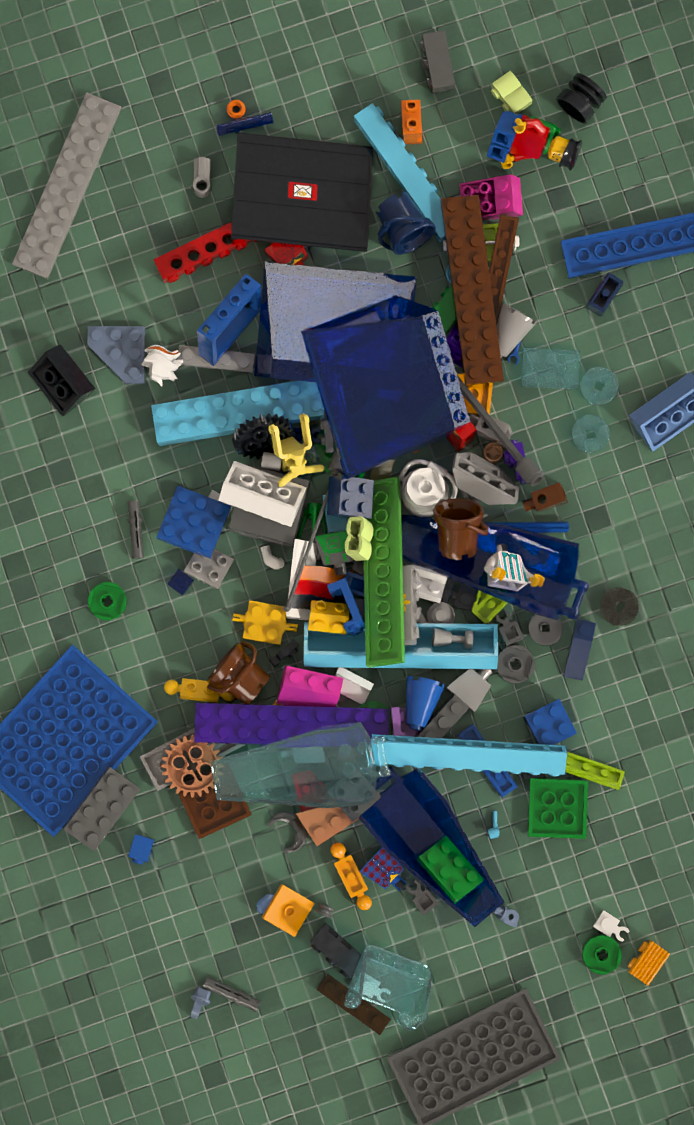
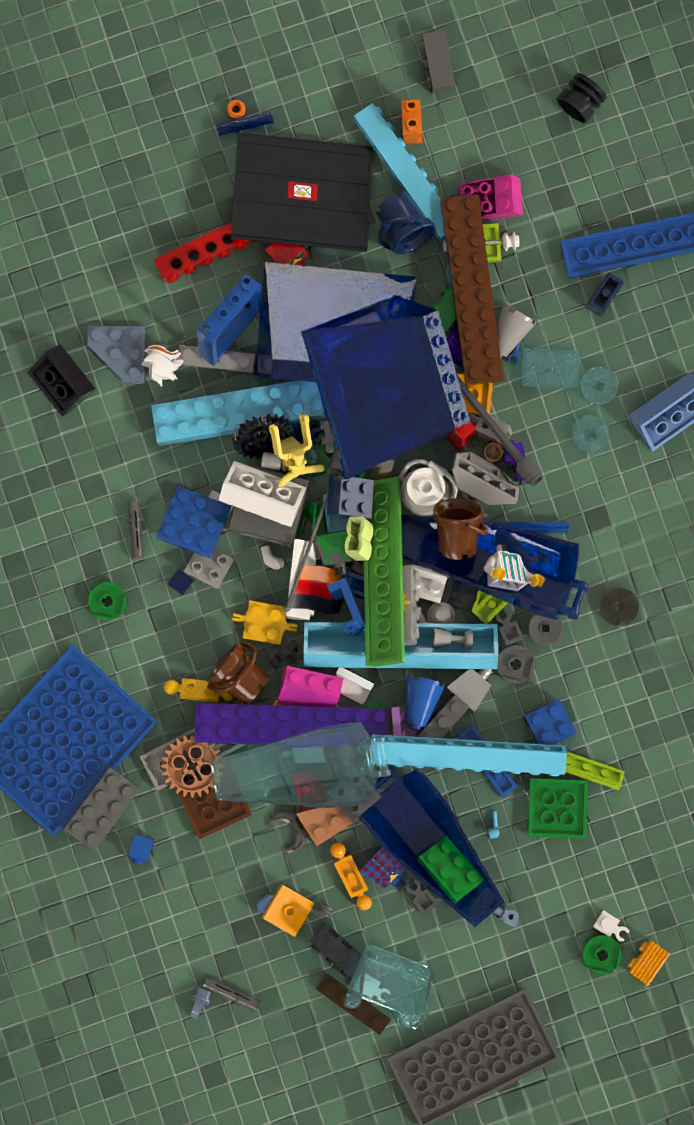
(67, 185): light grey plate -> none
(202, 176): light grey piece -> none
(328, 617): yellow bracket -> none
(501, 258): reddish brown tile -> none
(511, 93): yellowish green brick -> none
(528, 138): piece -> none
(554, 495): reddish brown torso -> none
(579, 649): dark blue slope -> none

